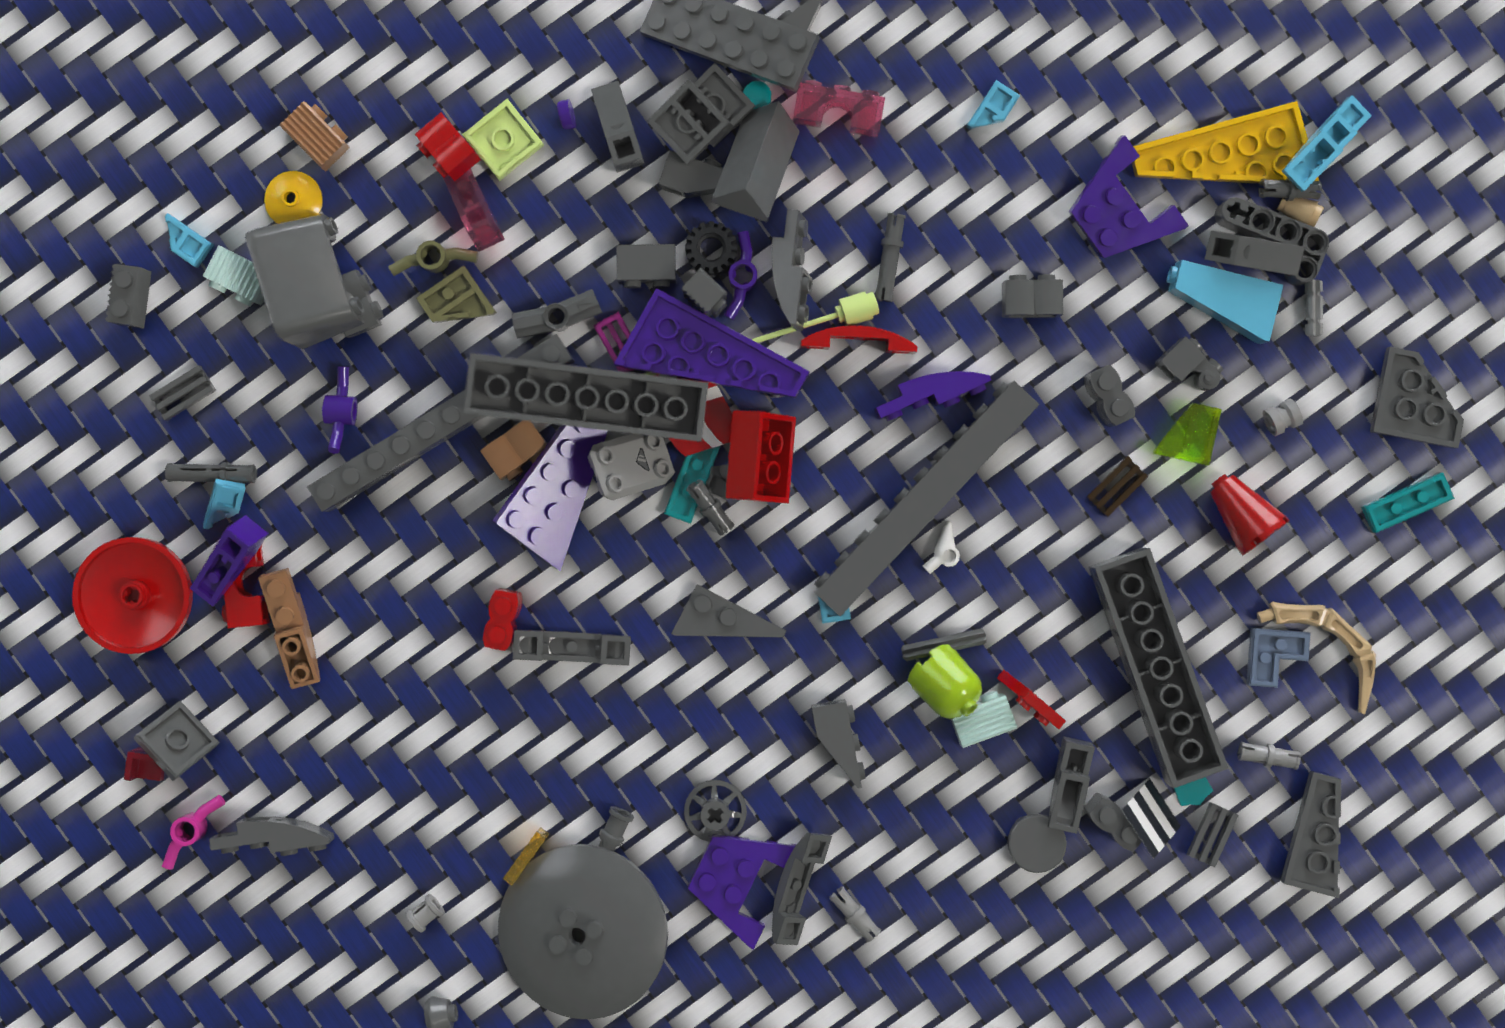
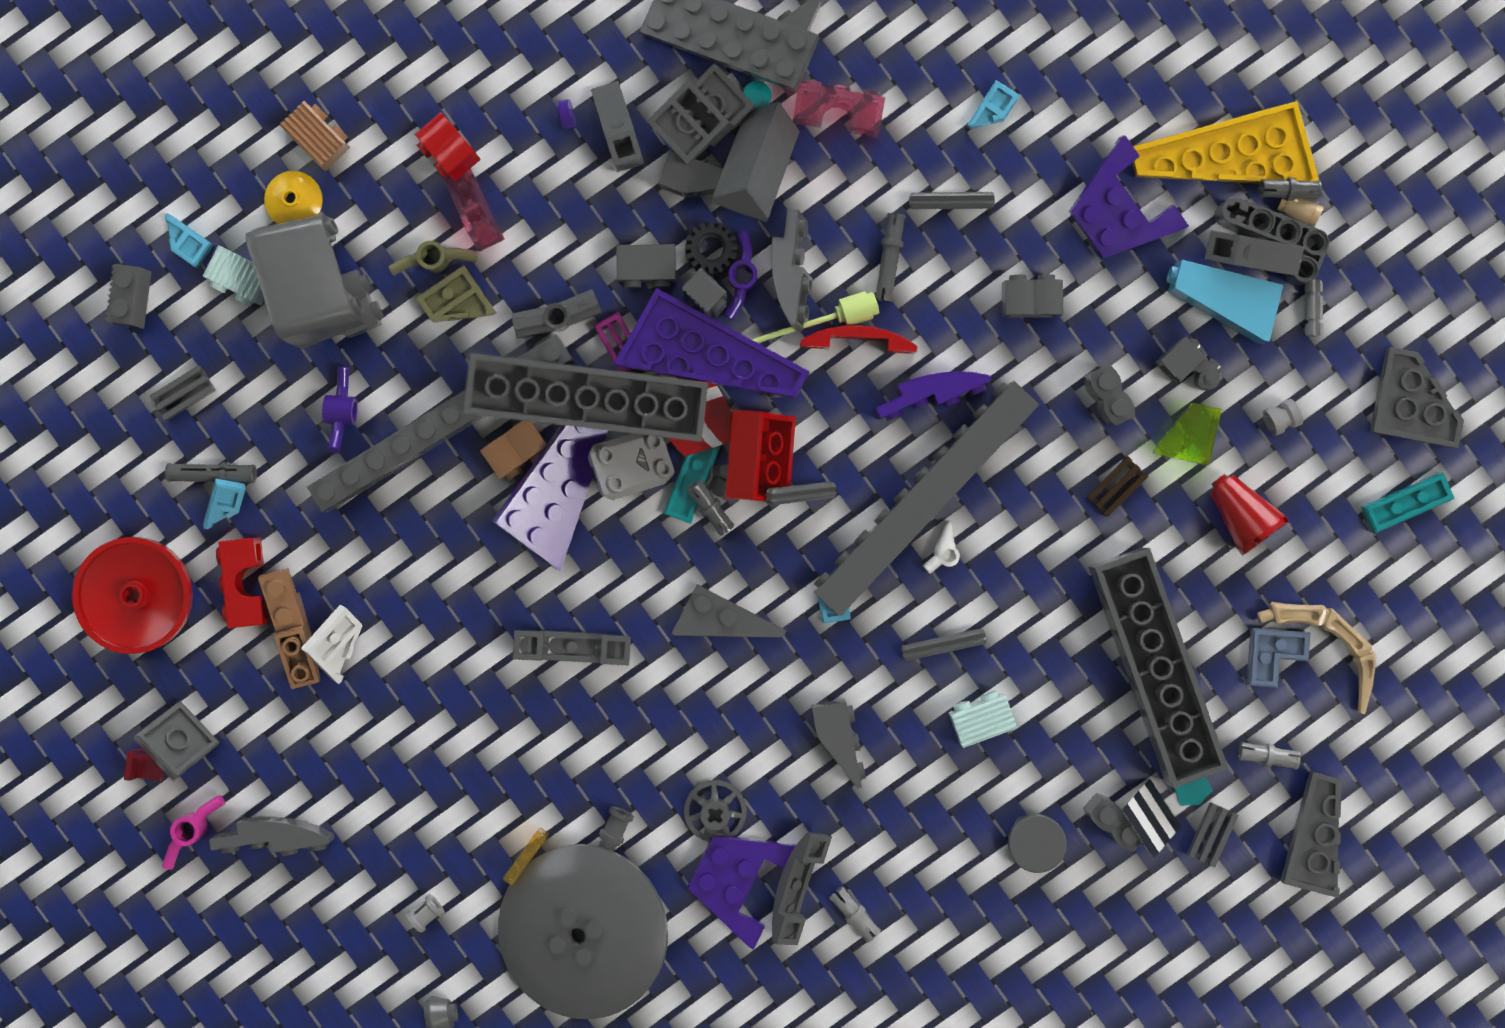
(228, 559): dark purple slope -> none
(334, 642): none -> white wing
(503, 139): yellowish green tile -> none
(503, 611): red brick -> none
(800, 493): none -> dark grey axle
(946, 683): lime cylinder -> none
(952, 200): none -> dark grey axle
(1029, 700): red wing -> none
(1070, 784): dark grey slope -> none
(1326, 143): medium azure slope -> none

